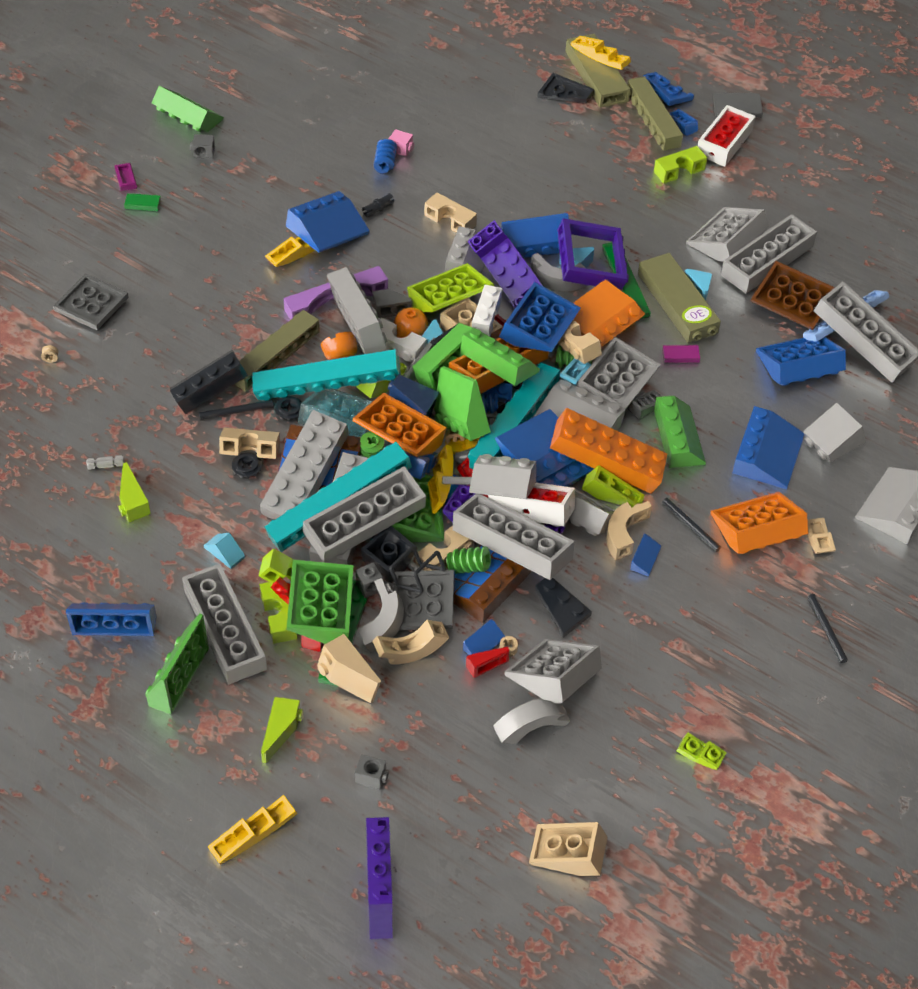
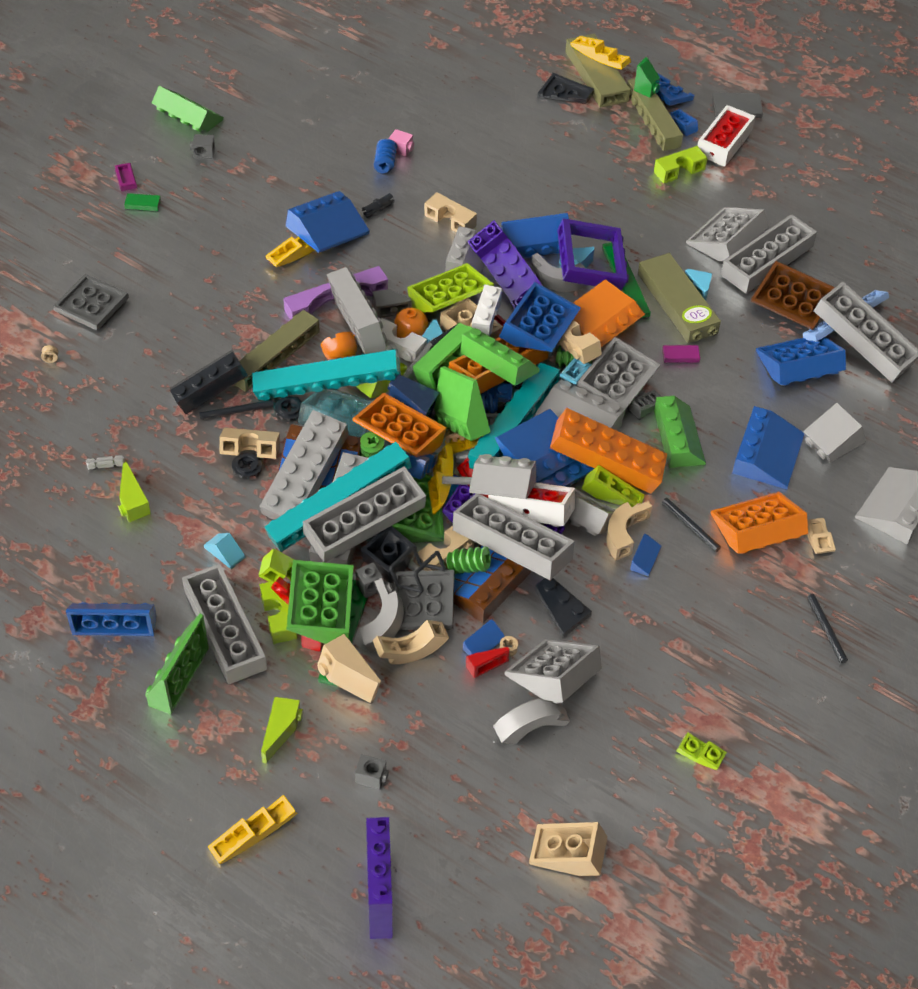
(646, 79): none -> green slope

